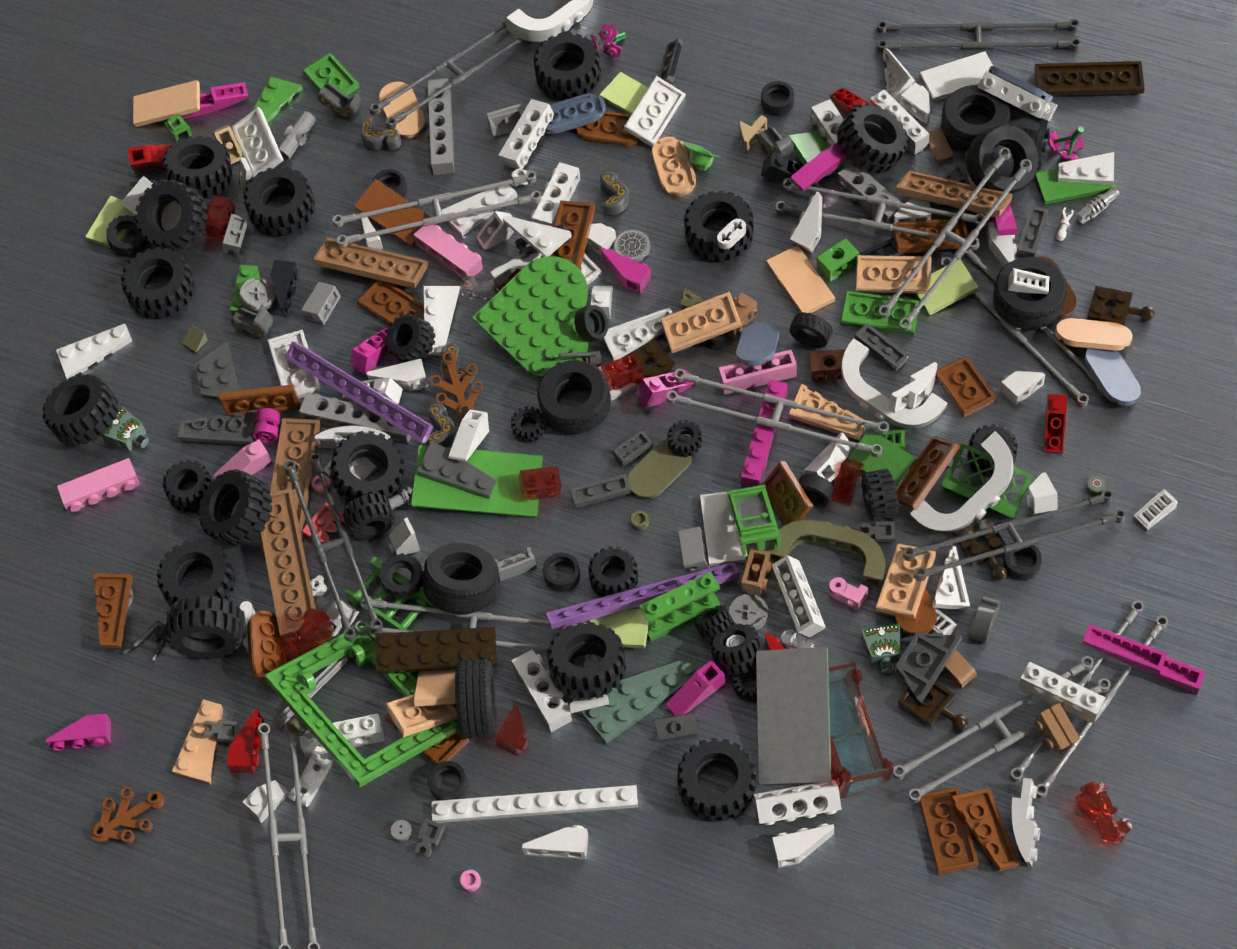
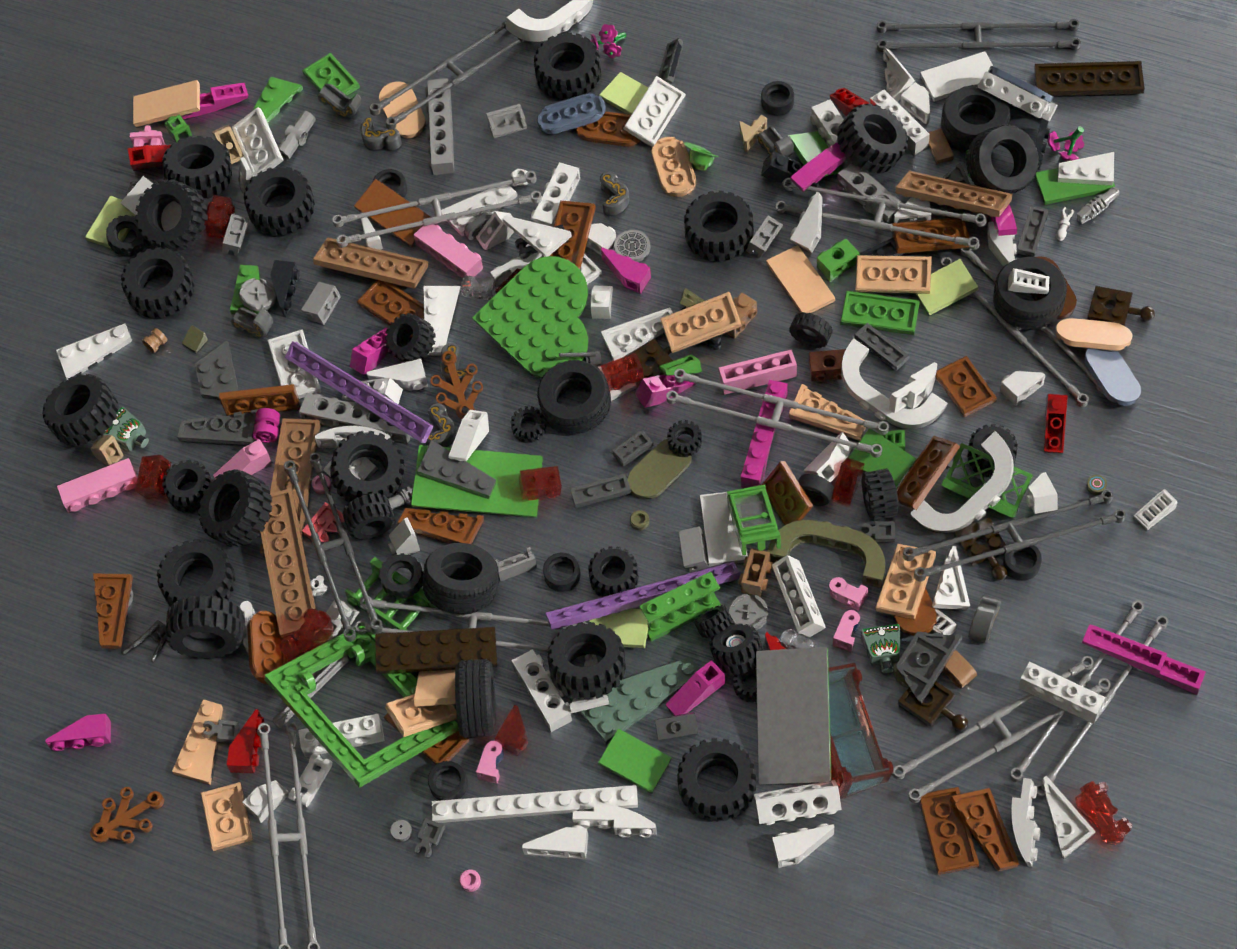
(107, 450): none -> tan slope
(147, 137): none -> bright pink hips
(151, 476): none -> clear red brick
(154, 340): none -> medium nougat wheel
(226, 816): none -> light nougat tile
(296, 726): olive tile -> none
(443, 526): none -> dark orange wing
(473, 228): none -> dark grey plate
(489, 761): none -> bright pink leg
(526, 134): white brick -> none
(582, 325): black tyre -> none
(623, 820): none -> white slope
(634, 761): none -> bright green tile
(689, 364): none -> bright green slope
(734, 235): white beam -> none
(757, 343): sand blue tile -> none
(764, 236): none -> light grey hinge
(848, 625): none -> bright pink leg
(964, 243): light grey bar -> none
(1056, 727): medium nougat brick -> none
(1069, 825): none -> white wing

